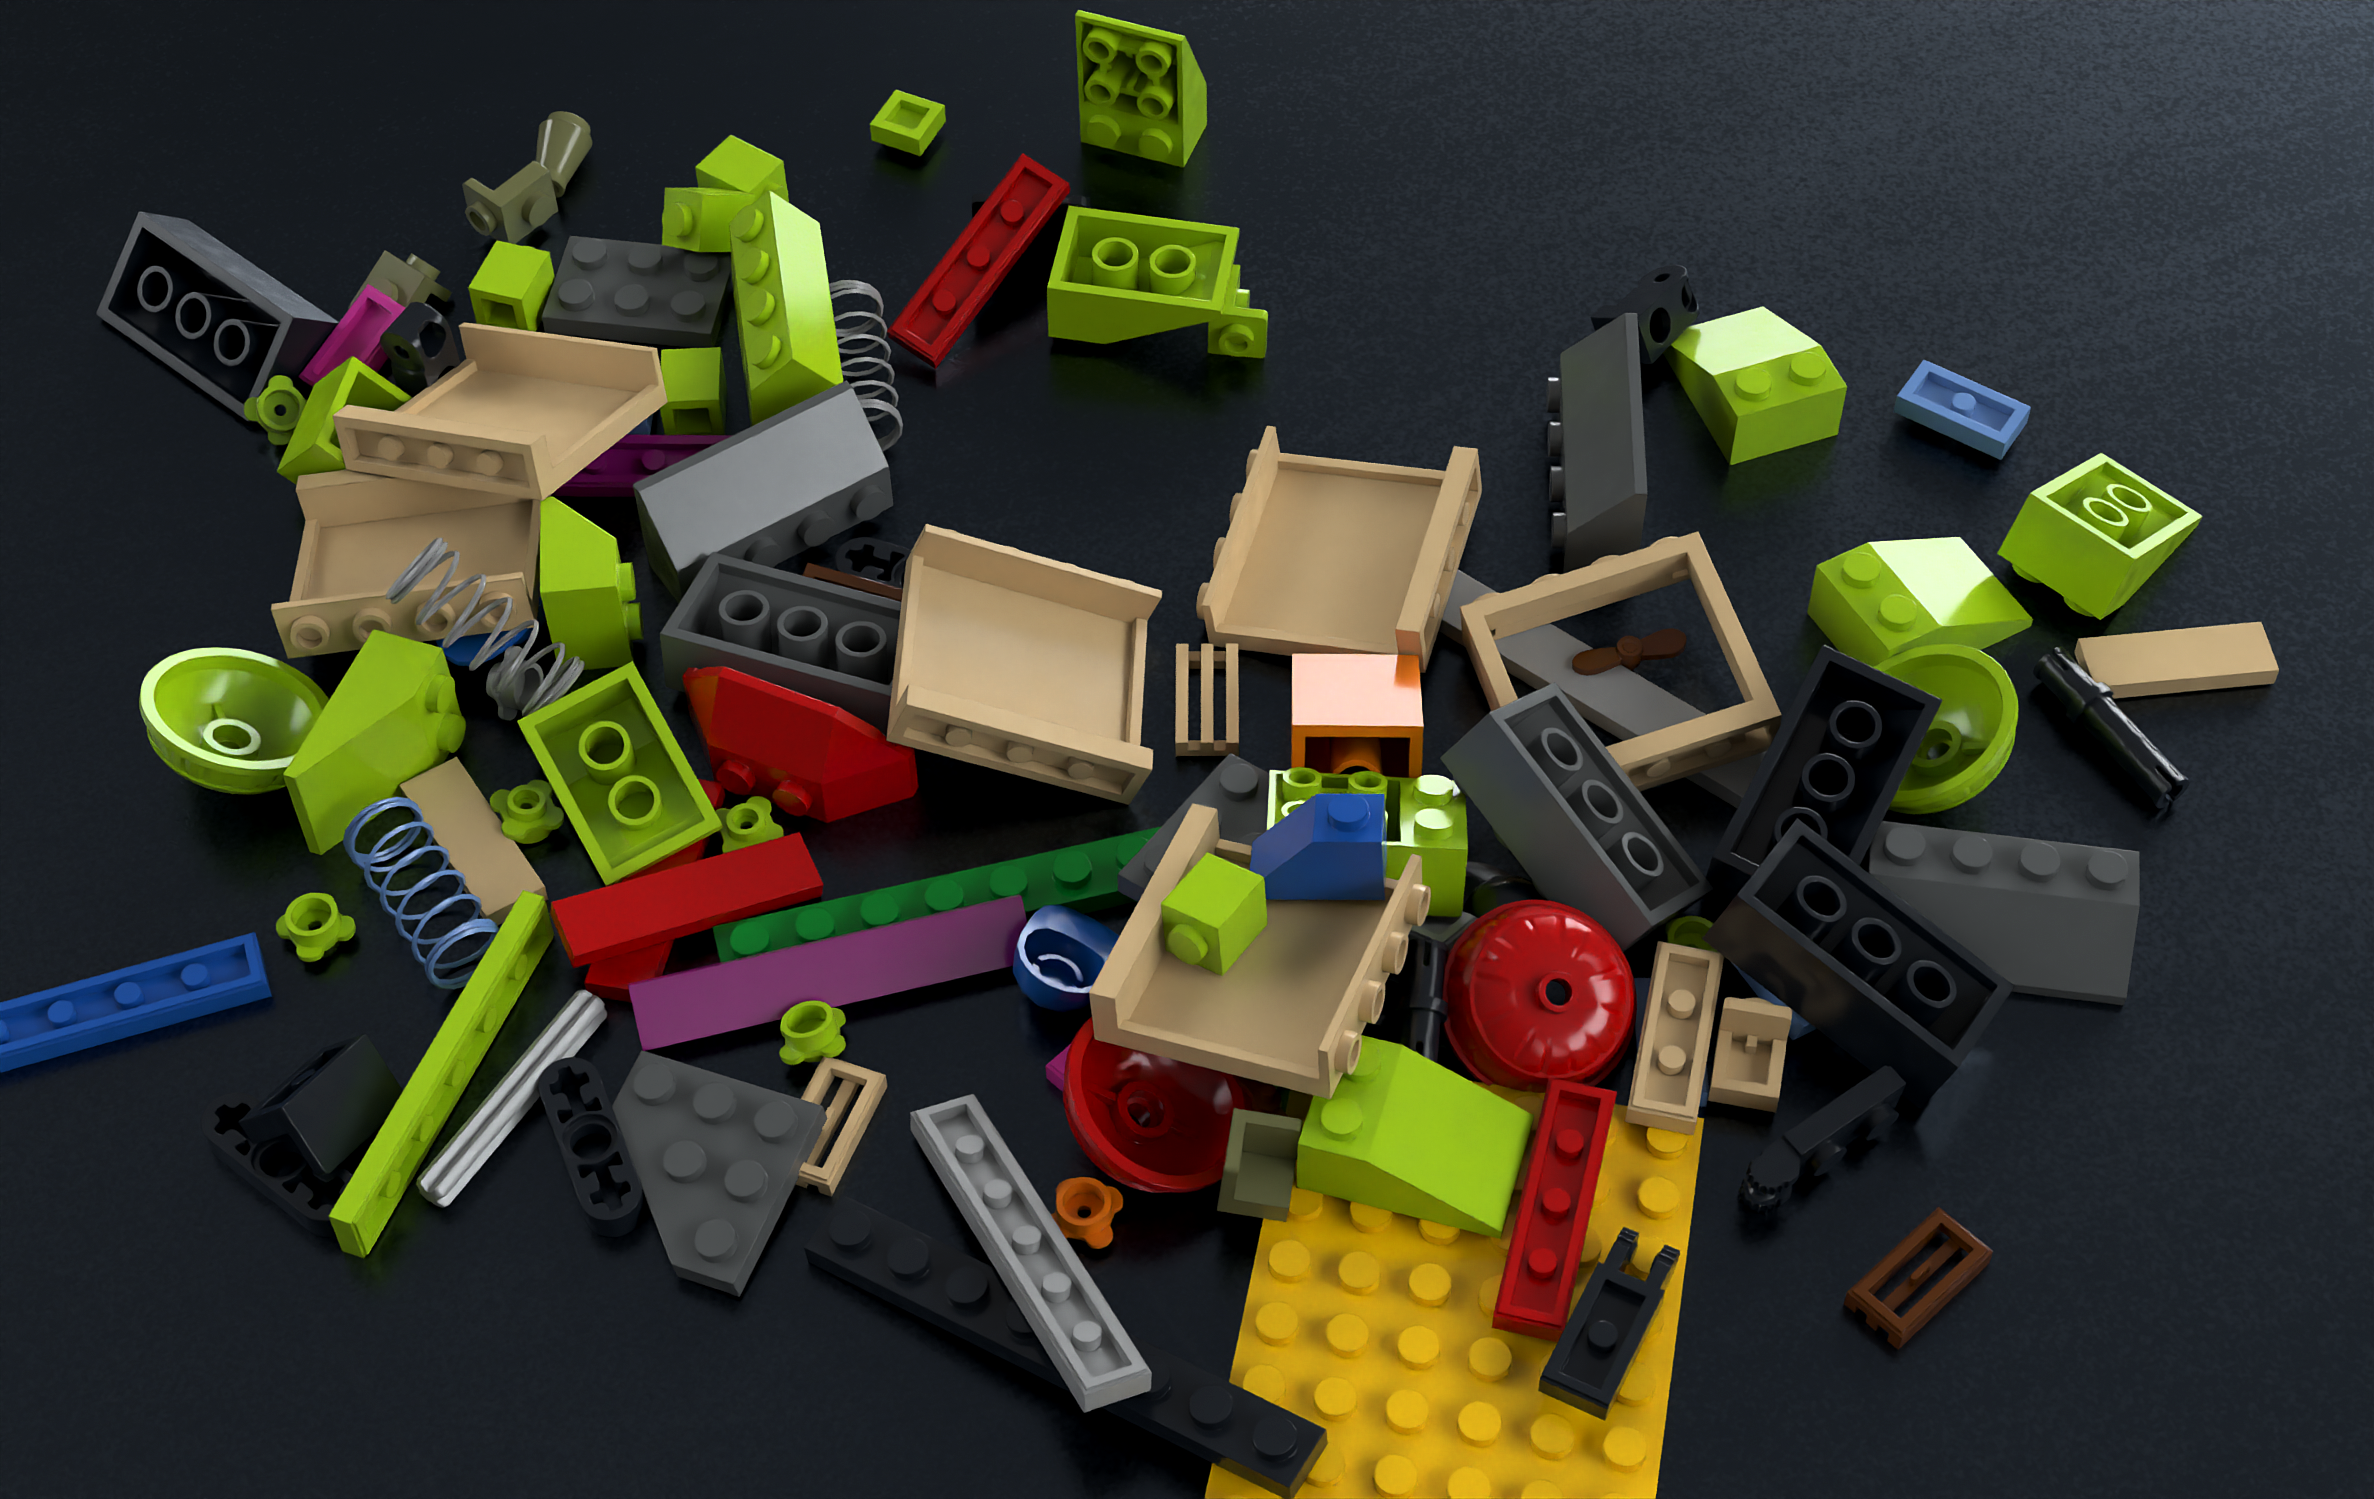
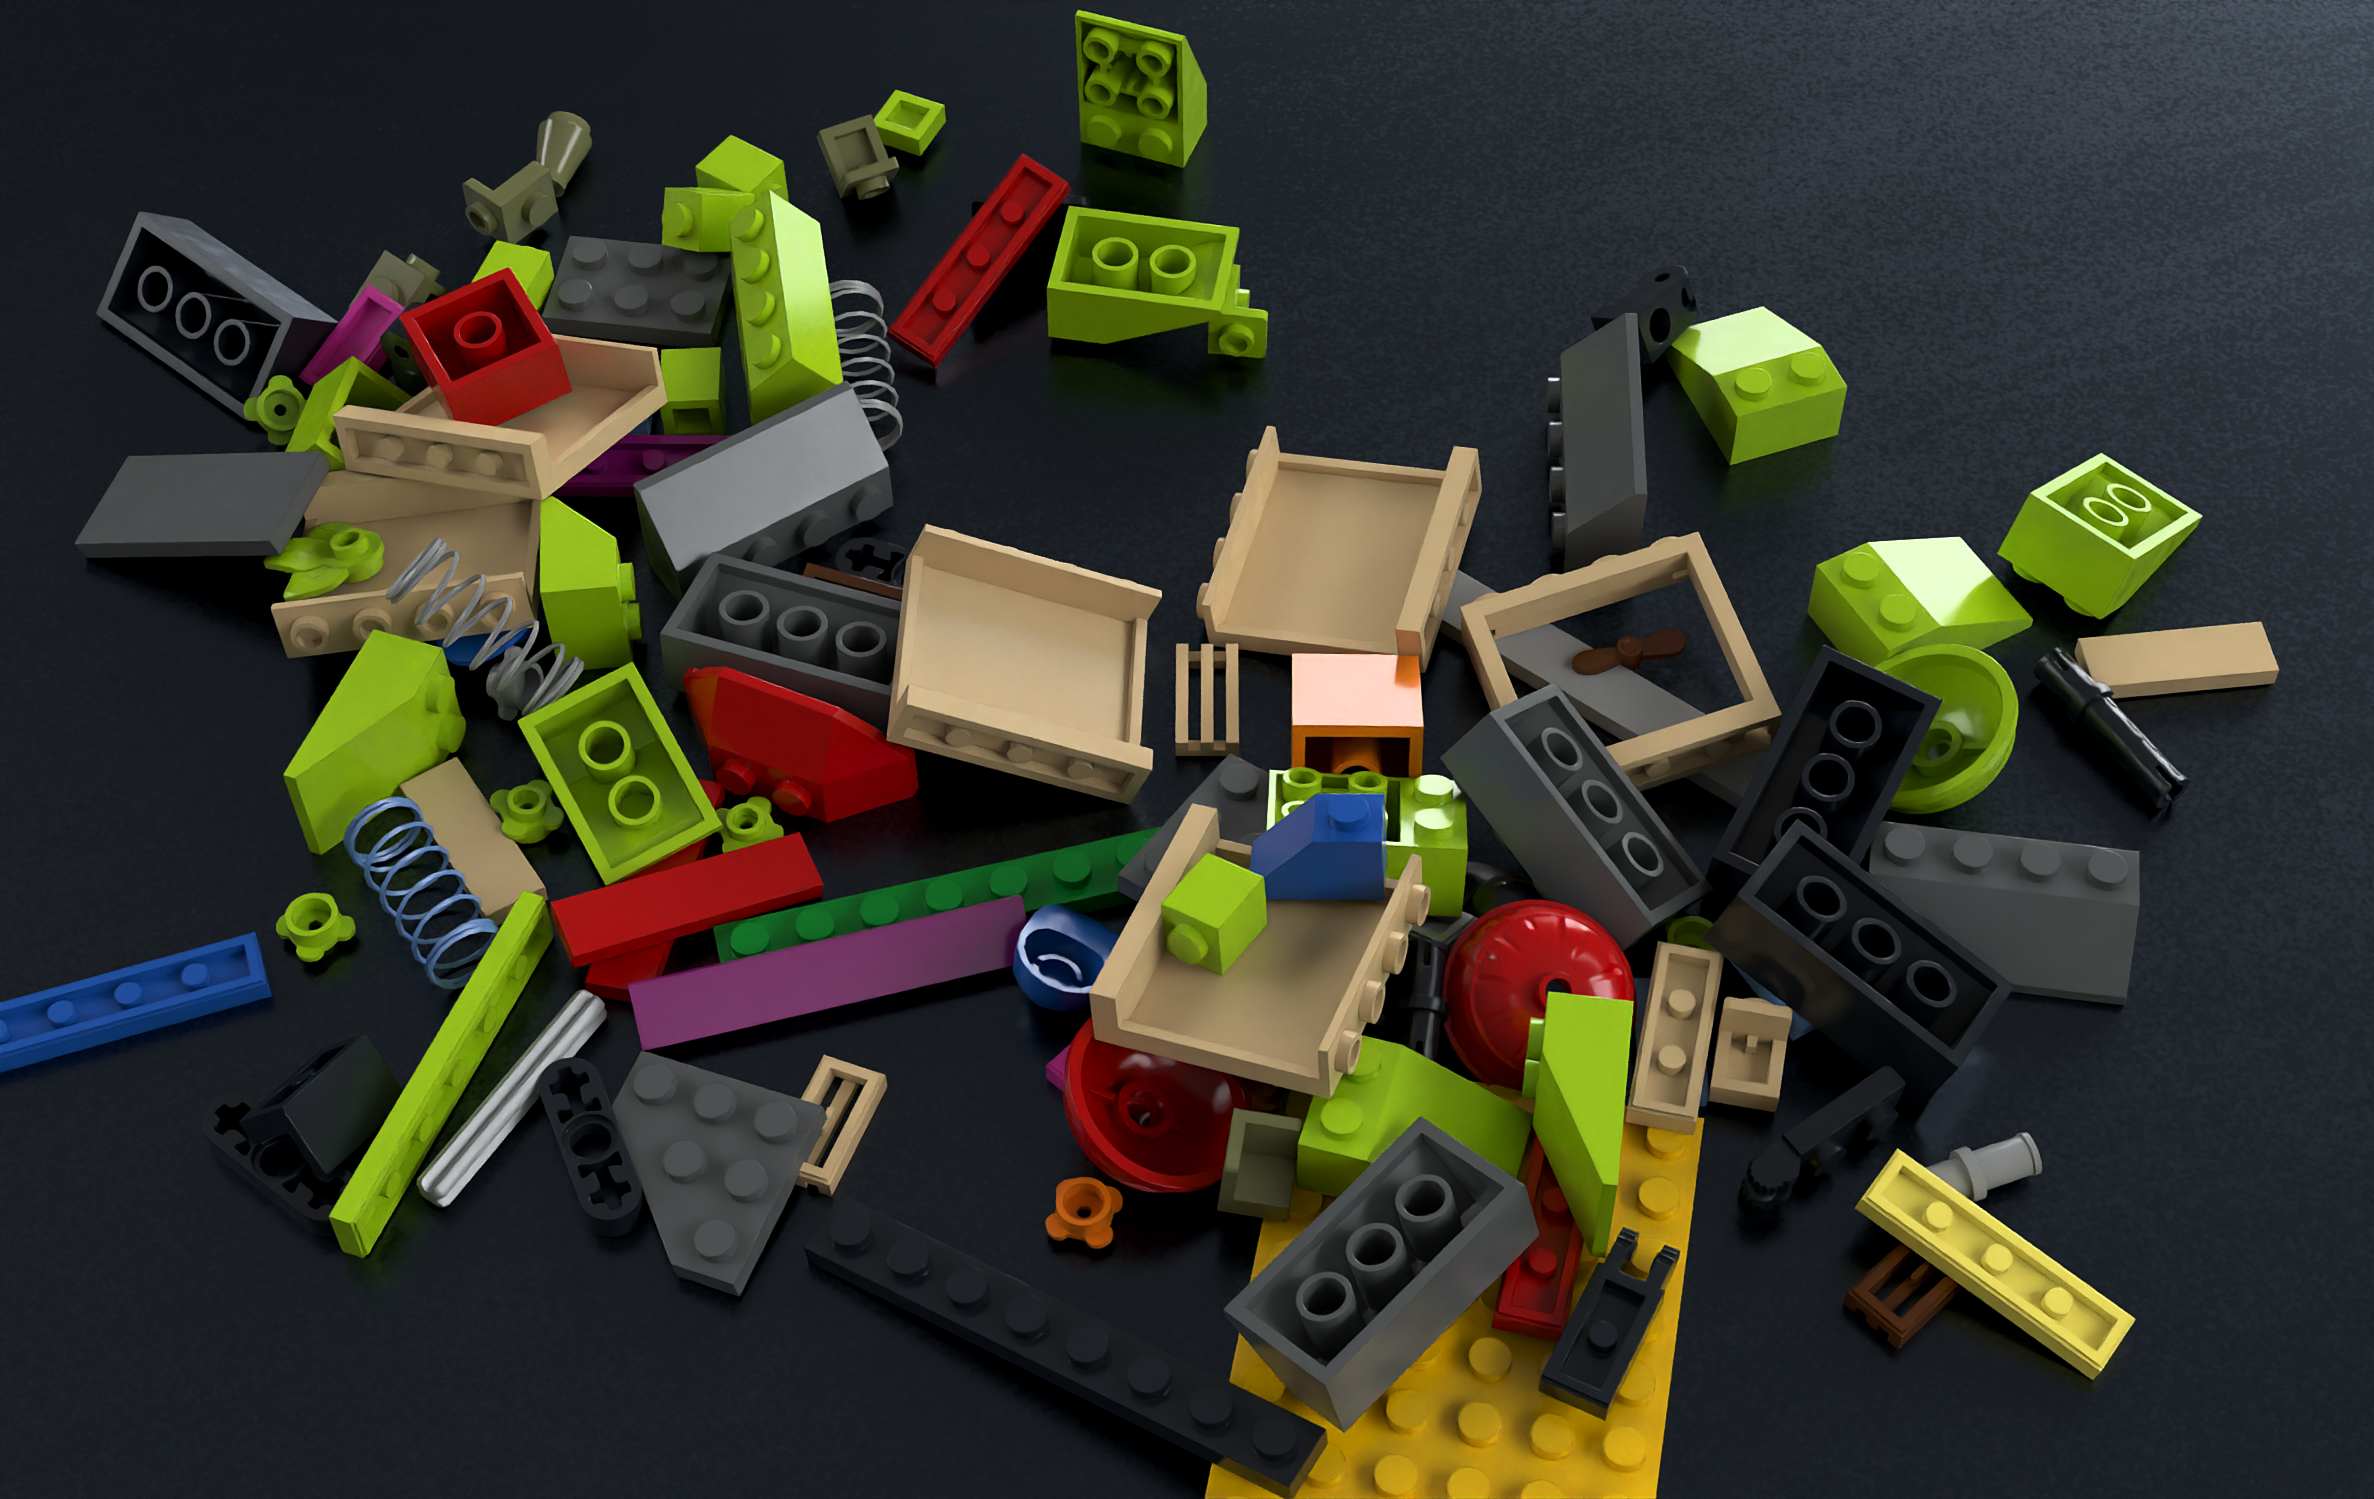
(203, 505): none -> dark grey tile
(229, 717): lime hat -> none
(327, 558): none -> lime plate
(486, 351): none -> red brick
(811, 1032): lime plate -> none
(857, 158): none -> olive bracket
(1031, 1254): light grey tile -> none
(1384, 1271): none -> dark grey slope
(1579, 1089): none -> lime slope
(1962, 409): medium blue plate -> none
(1989, 1166): none -> light grey pin
(1995, 1264): none -> light yellow tile

